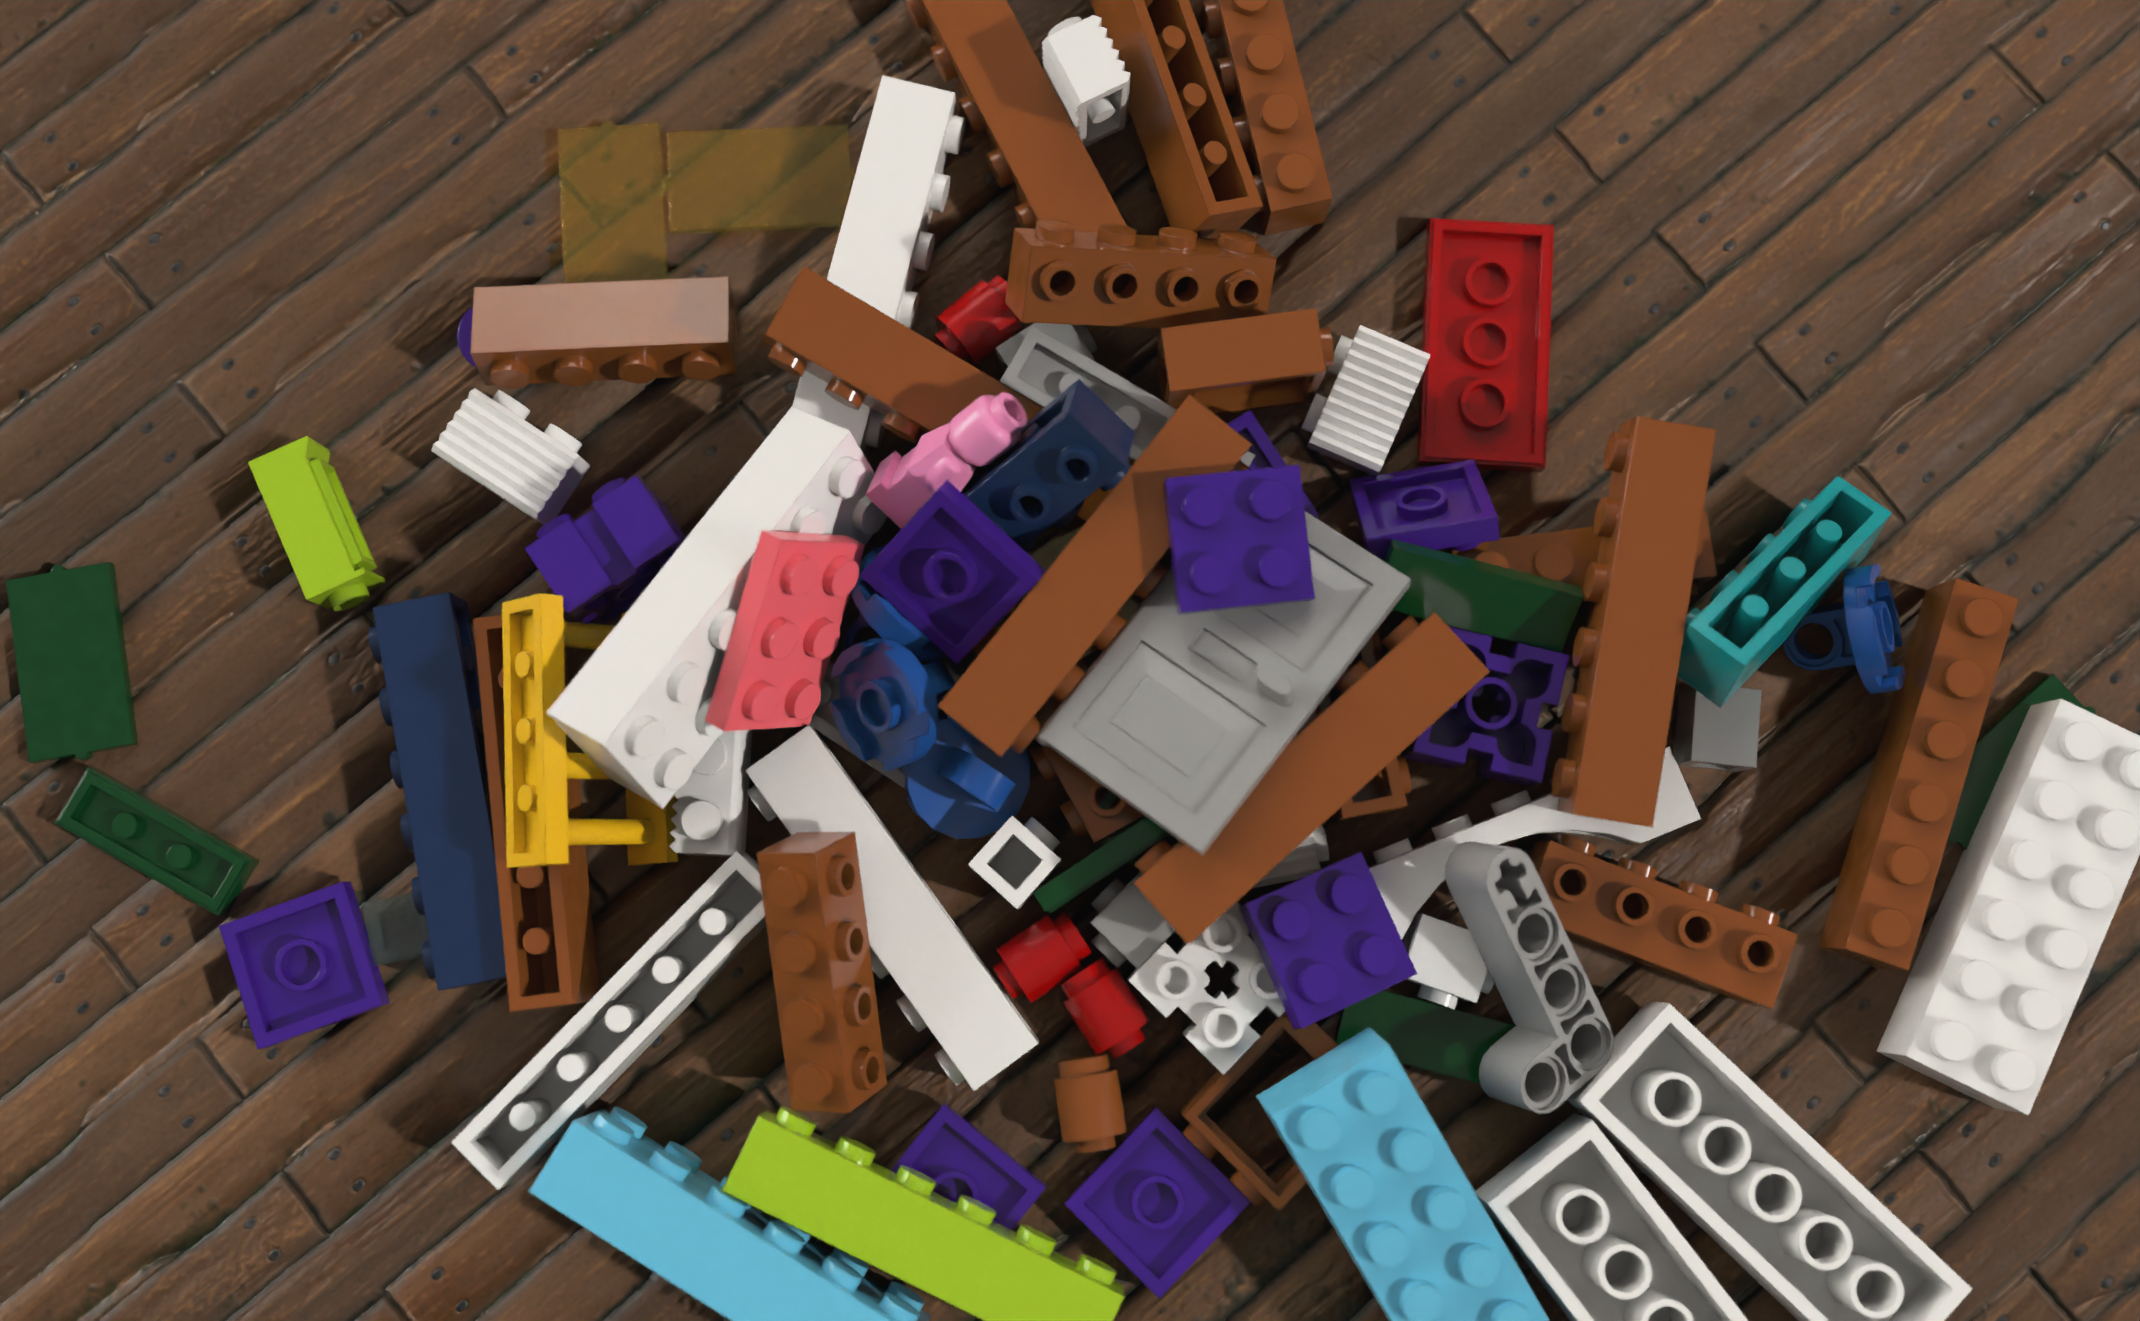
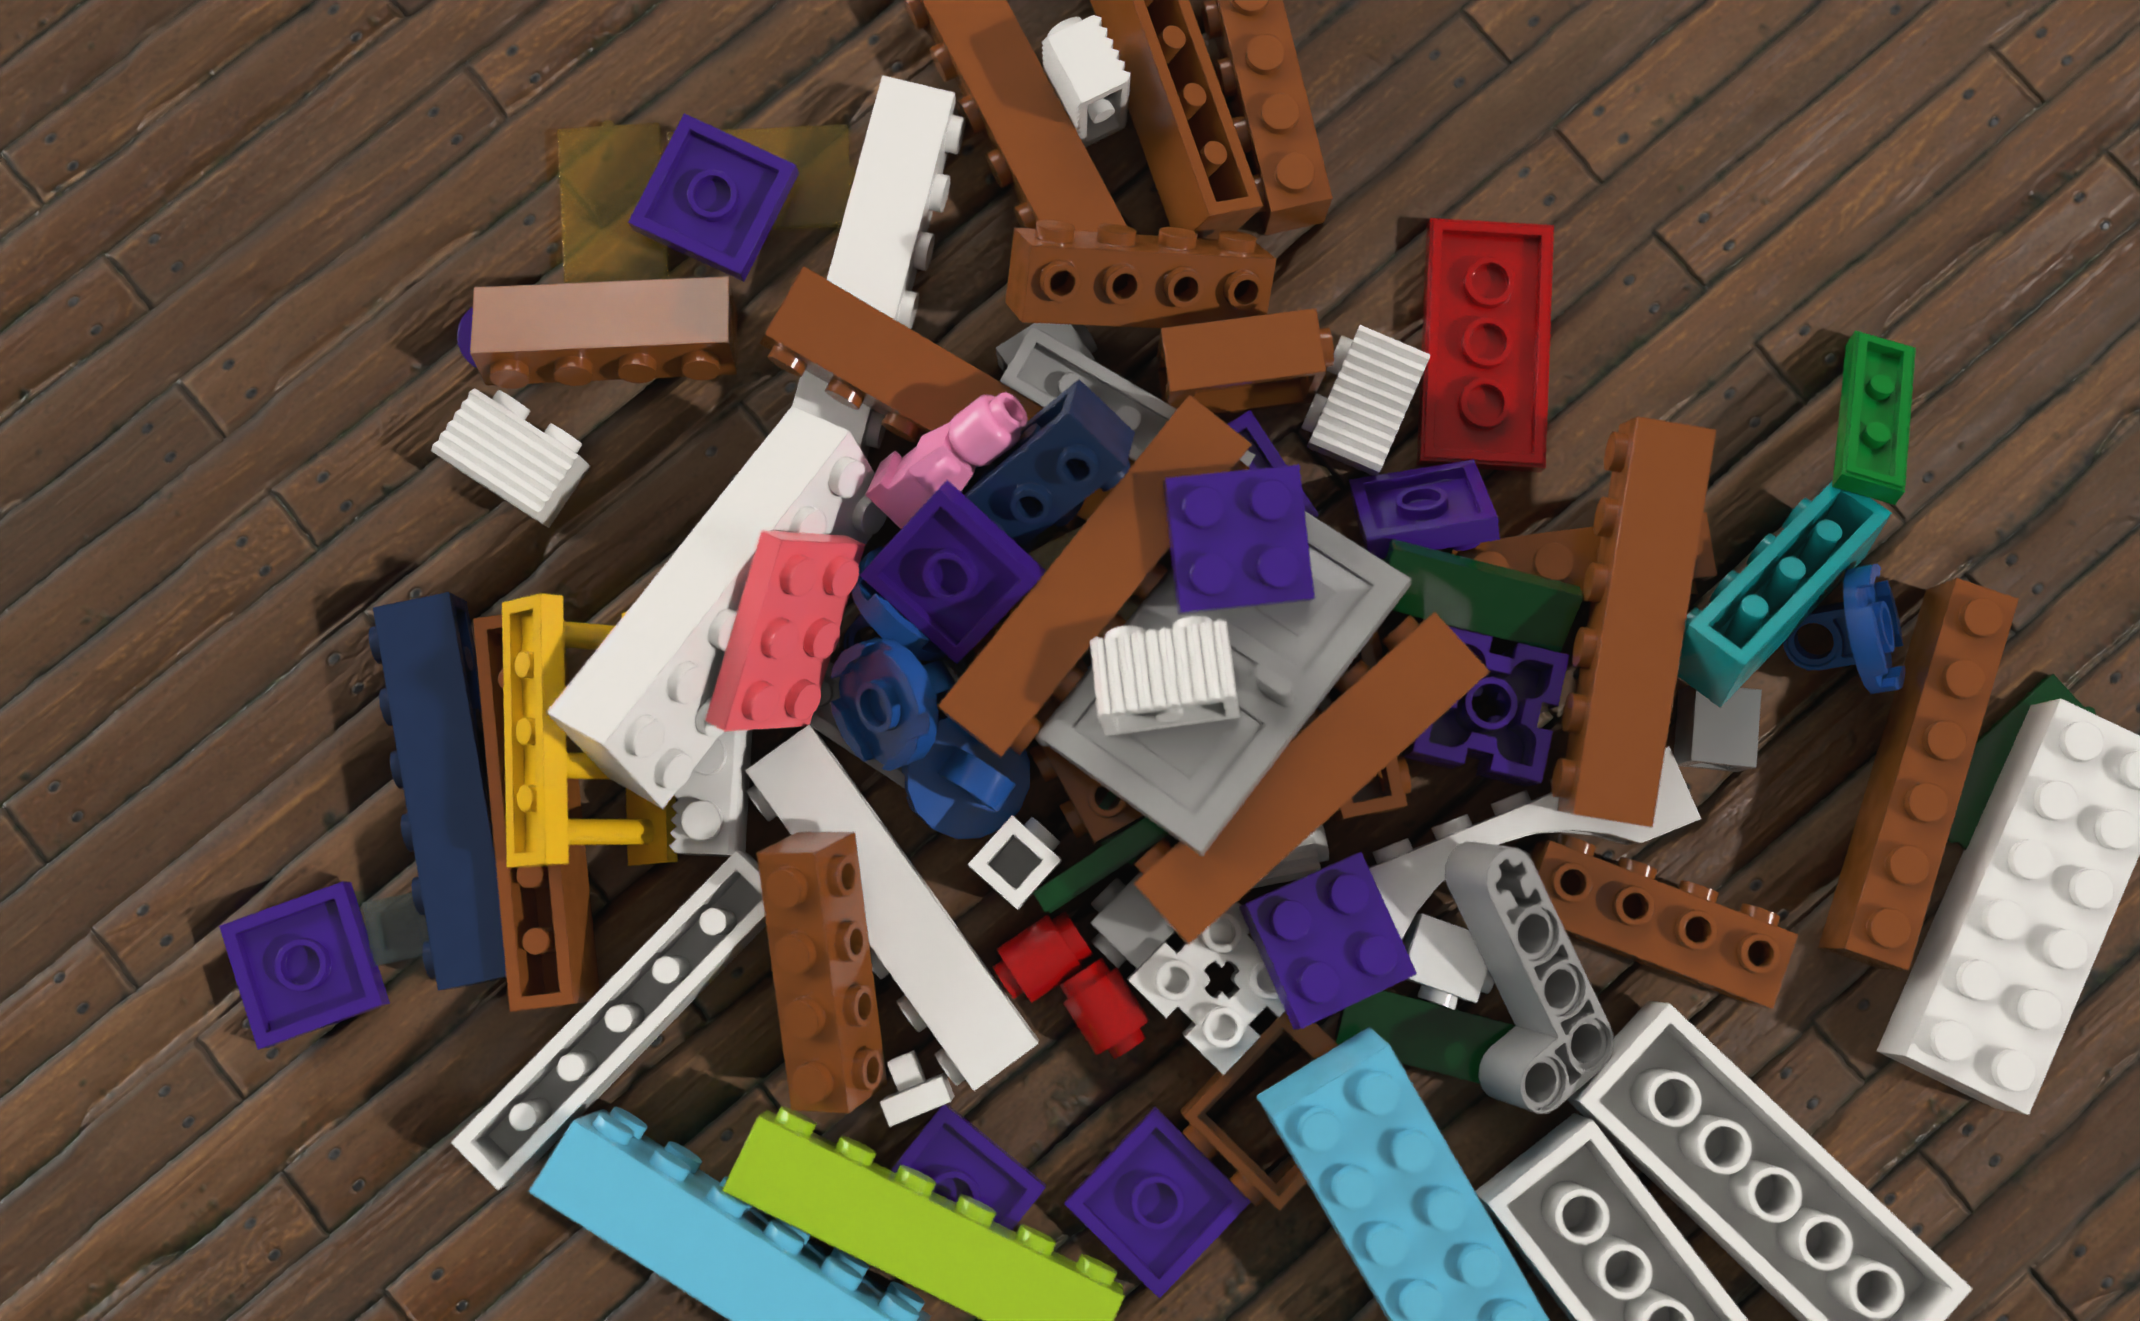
(71, 662): dark green piece -> none
(157, 841): dark green tile -> none
(316, 524): lime window -> none
(609, 552): dark purple brick -> none
(713, 197): none -> dark purple plate
(914, 1092): none -> white tile
(977, 322): red brick -> none
(1089, 1102): dark orange brick -> none
(1164, 676): none -> white brick
(1874, 418): none -> green tile

